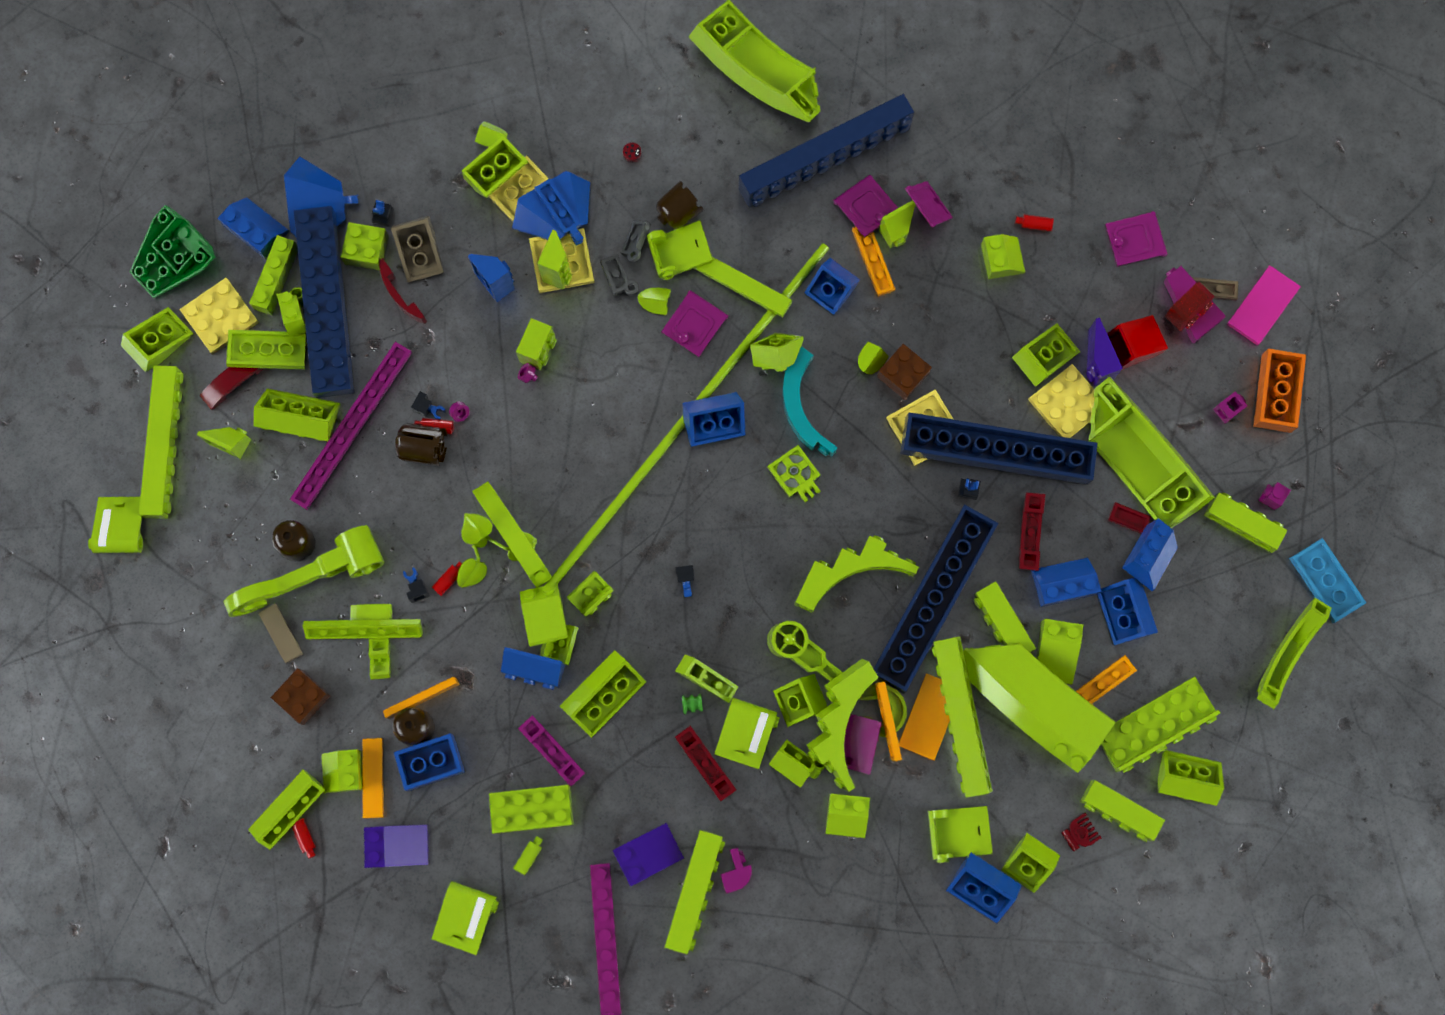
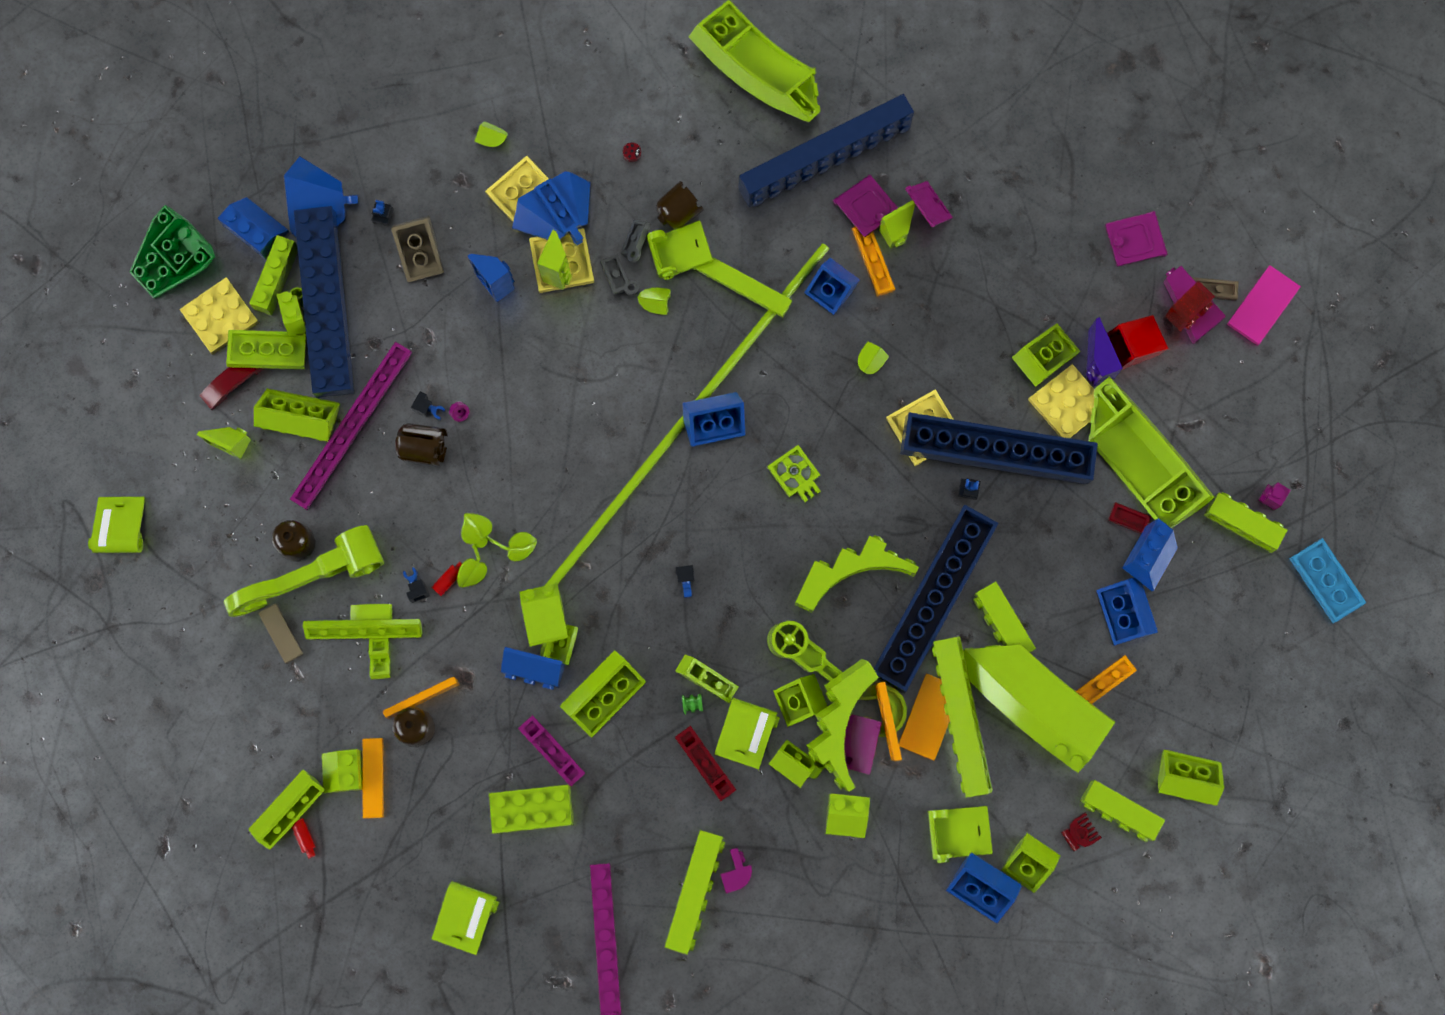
(155, 339): lime slope -> none
(160, 442): lime brick -> none
(300, 696): reddish brown brick -> none
(364, 246): lime brick -> none
(395, 846): dark purple slope -> none
(411, 310): dark red slope -> none
(429, 762): blue brick -> none
(448, 425): red cylinder -> none
(493, 167): lime slope -> none
(512, 534): lime arch -> none
(527, 373): magenta tile -> none
(528, 856): lime cylinder -> none
(536, 344): lime brick -> none
(590, 594): lime bracket -> none
(648, 854): dark purple slope -> none
(694, 323): magenta container -> none
(776, 351): lime slope -> none
(794, 410): teal arch -> none
(904, 372): reddish brown brick -> none
(1002, 256): lime slope -> none
(1031, 531): dark red slope -> none
(1035, 222): red cylinder -> none
(1060, 647): lime slope -> none
(1066, 582): blue slope -> none
(1158, 724): lime bracket -> none
(1225, 412): magenta brick -> none
(1279, 390): orange brick -> none
(1290, 650): lime arch -> none

